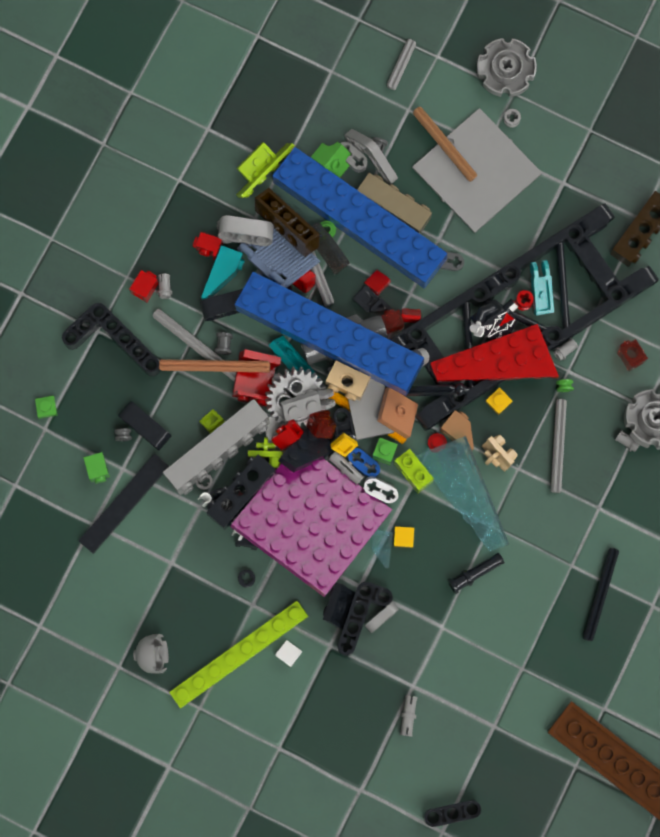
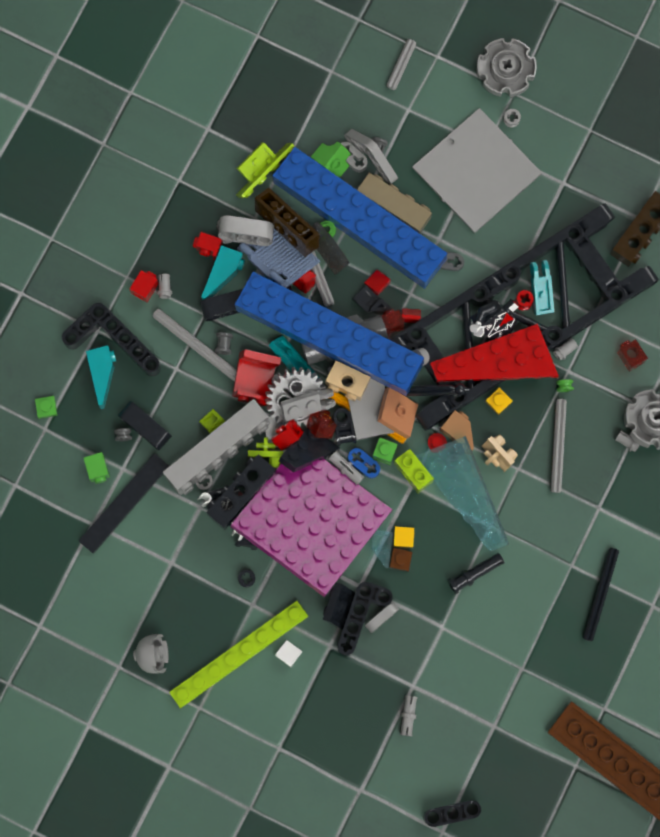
(102, 370): none -> teal slope
(214, 365): nougat axle -> none
(344, 444): yellow tile -> none
(383, 486): beam -> none
(401, 559): none -> reddish brown plate
(445, 144): medium nougat axle -> none

